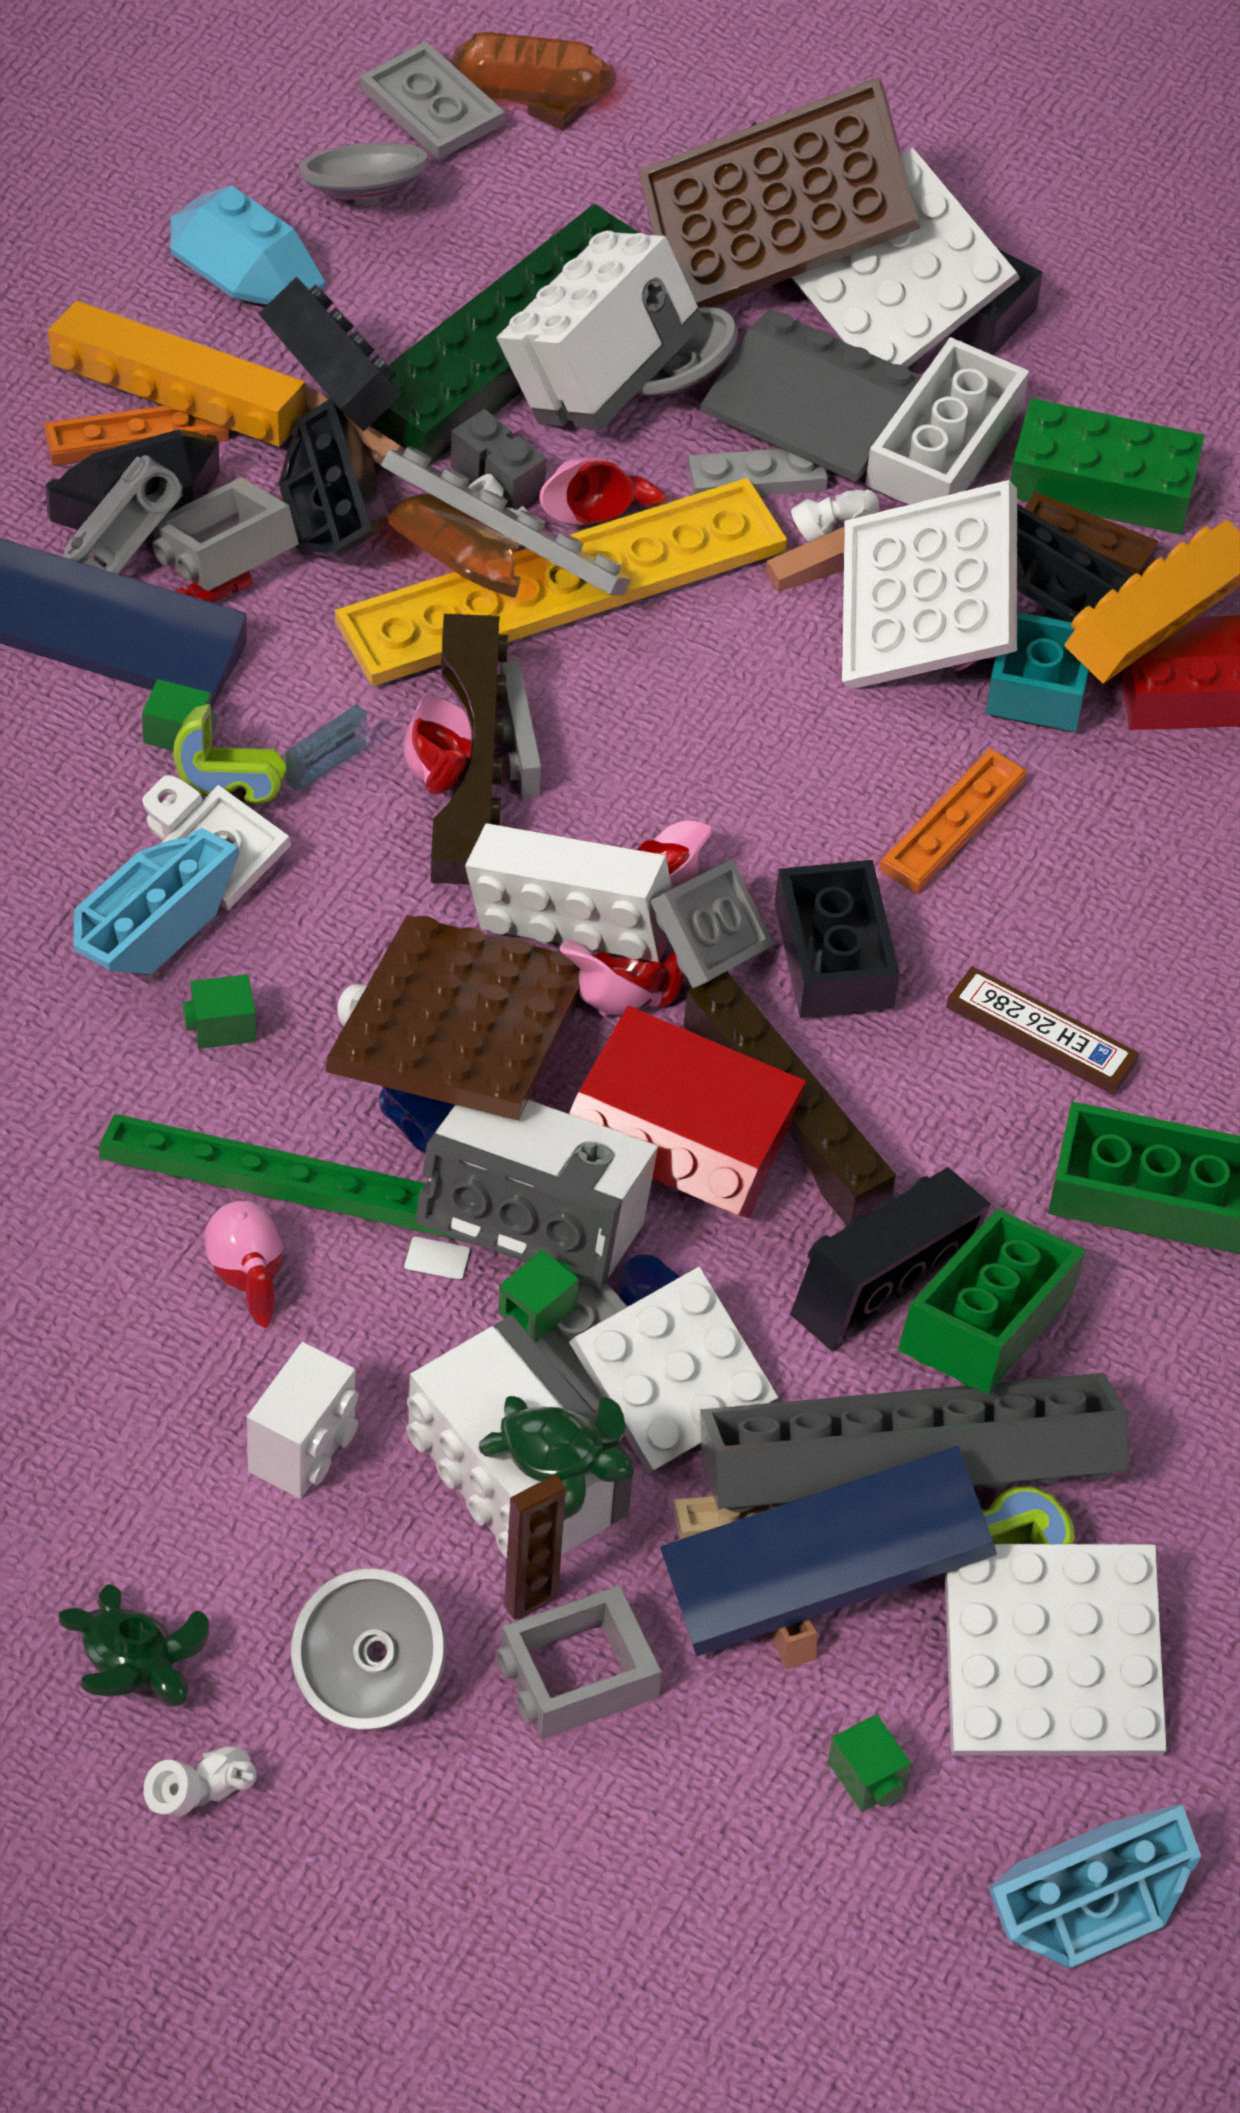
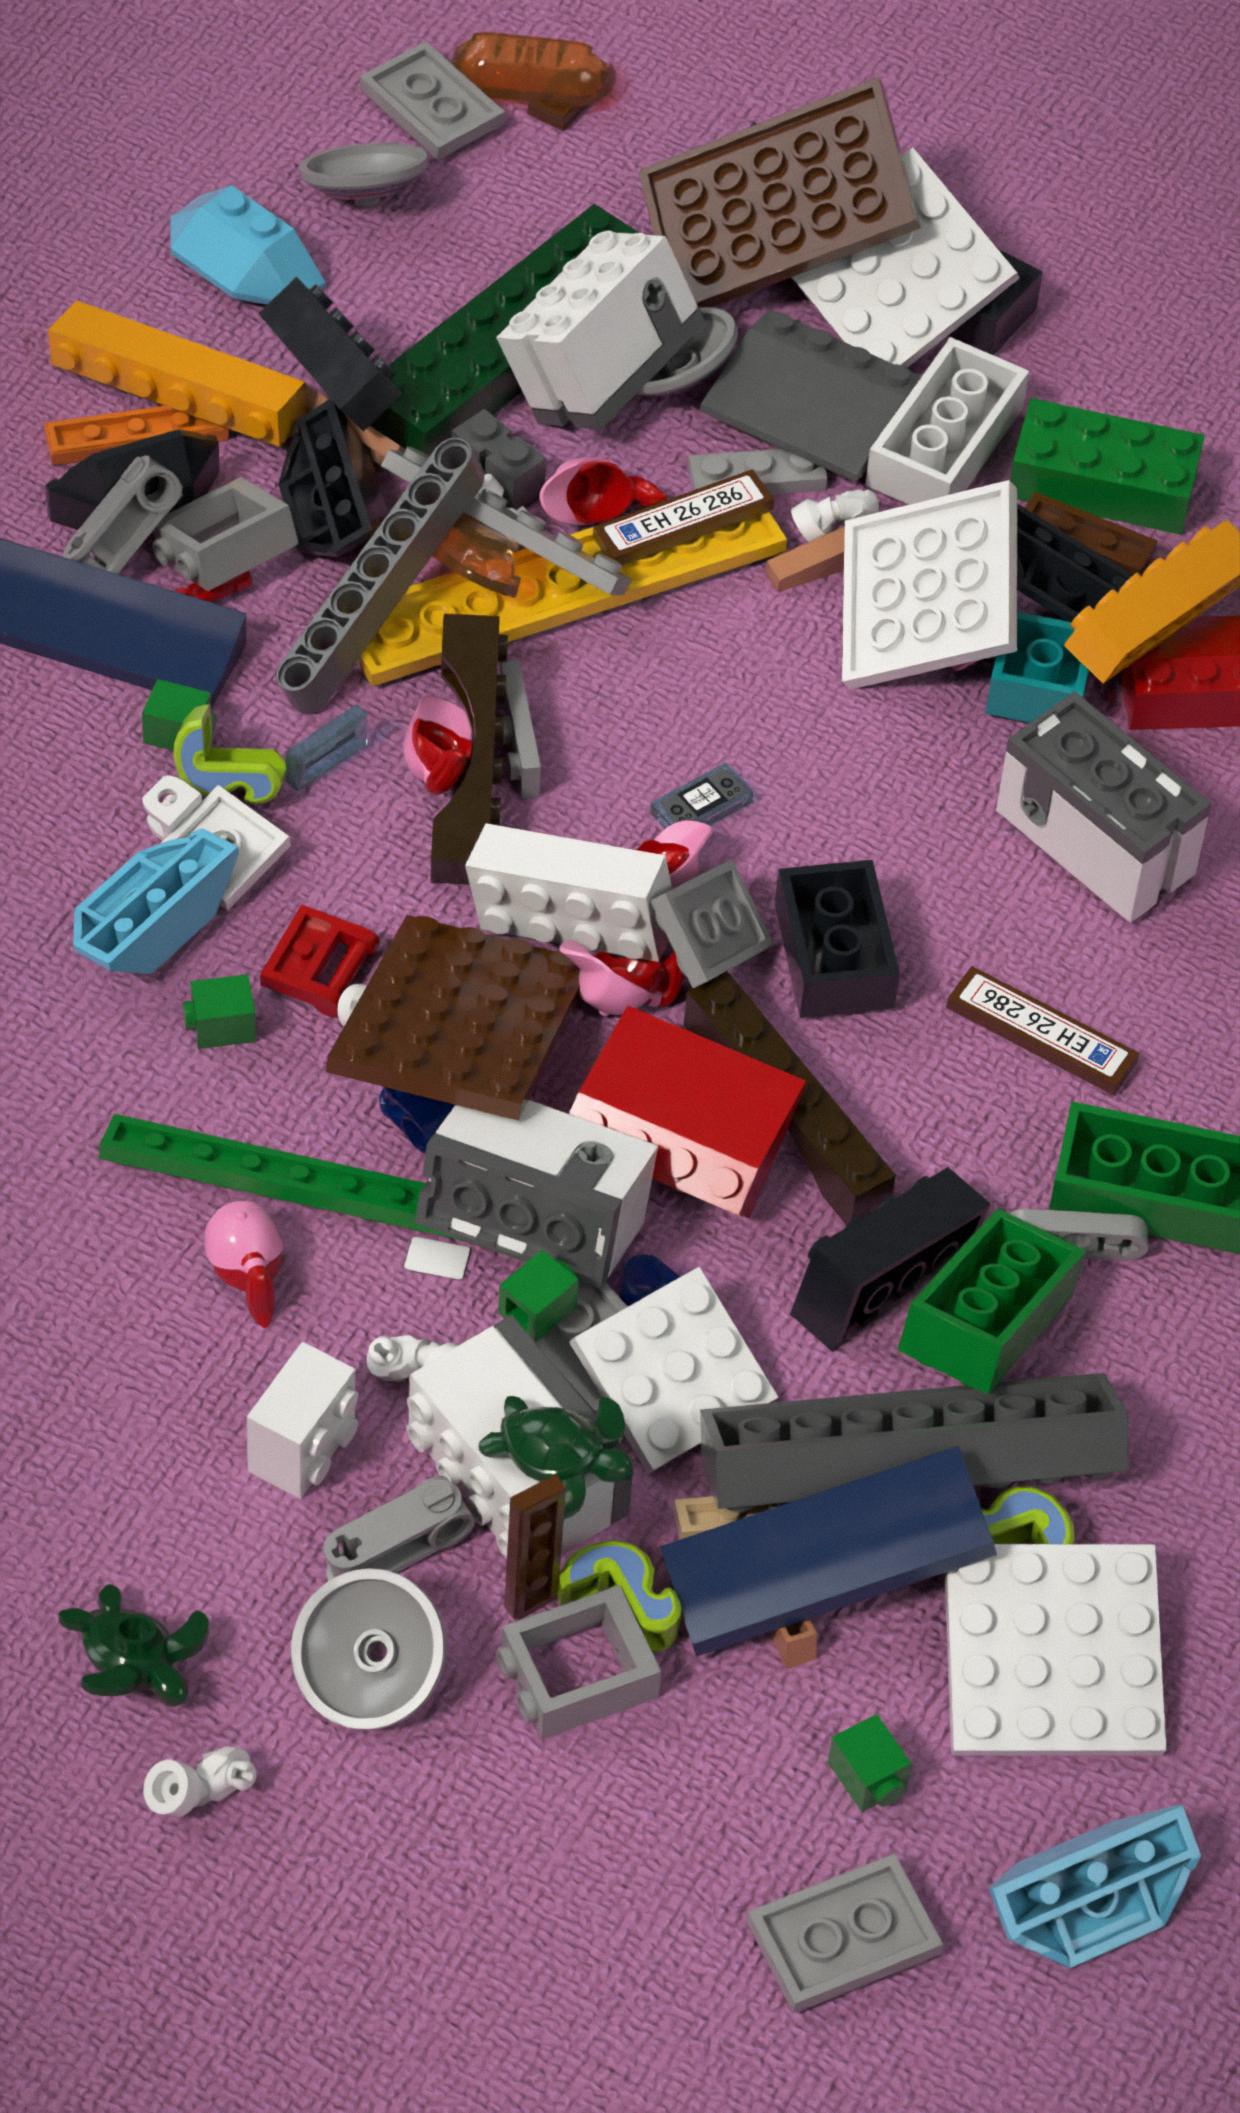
(305, 952): none -> red plate
(399, 553): none -> dark grey beam
(400, 1356): none -> white arm
(401, 1530): none -> light grey piece
(623, 1564): none -> lime animal
(683, 517): none -> tile
(704, 798): none -> tile
(844, 1933): none -> light grey plate
(953, 821): orange tile -> none
(1102, 806): none -> piece
(1103, 1233): none -> light grey beam

